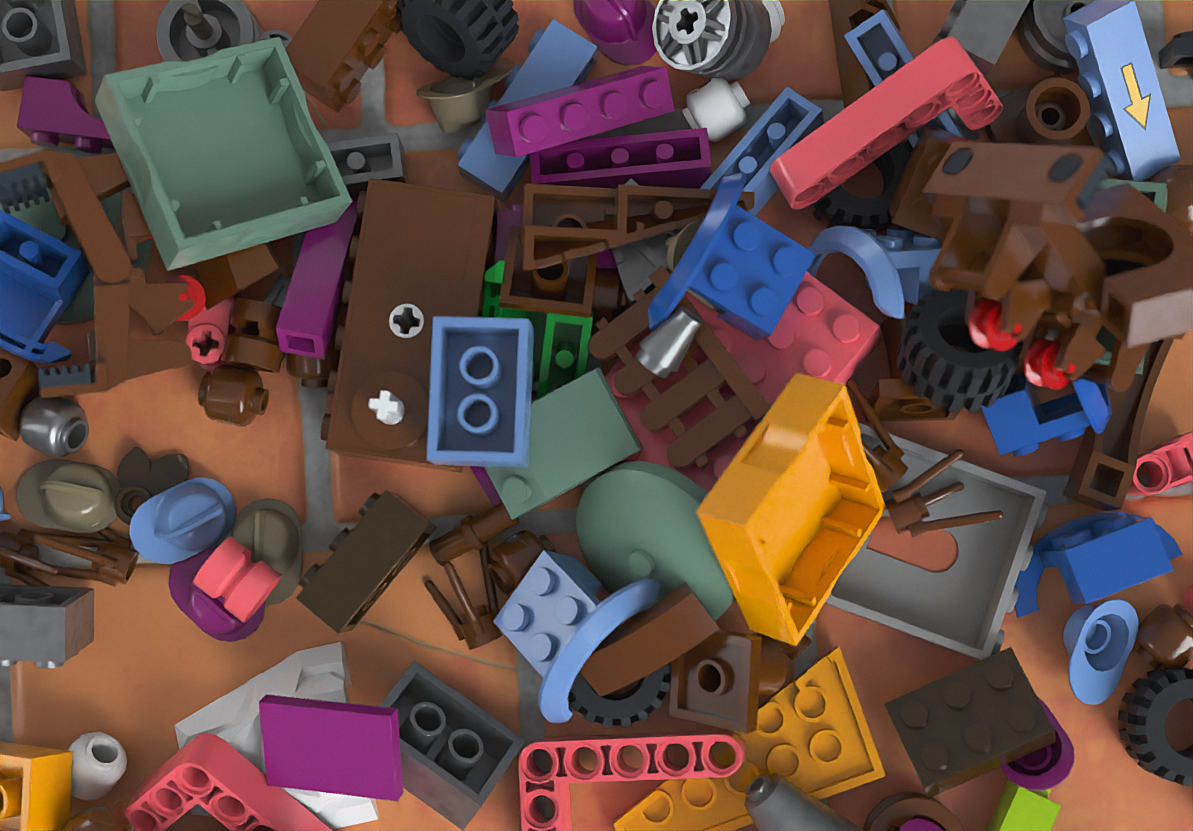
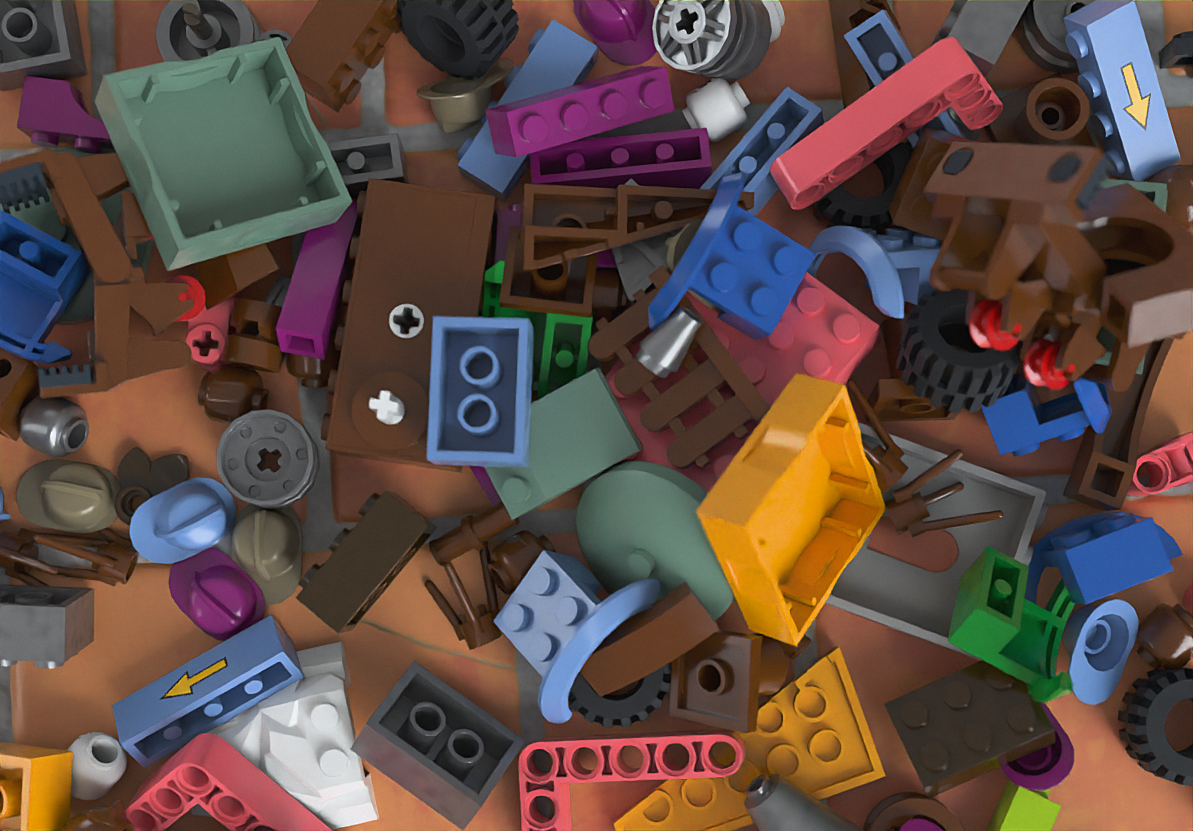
(206, 691): none -> medium blue brick
(237, 579): coral wheel -> none
(242, 459): none -> flat silver wheel
(331, 747): magenta tile -> none
(1007, 629): none -> green piece

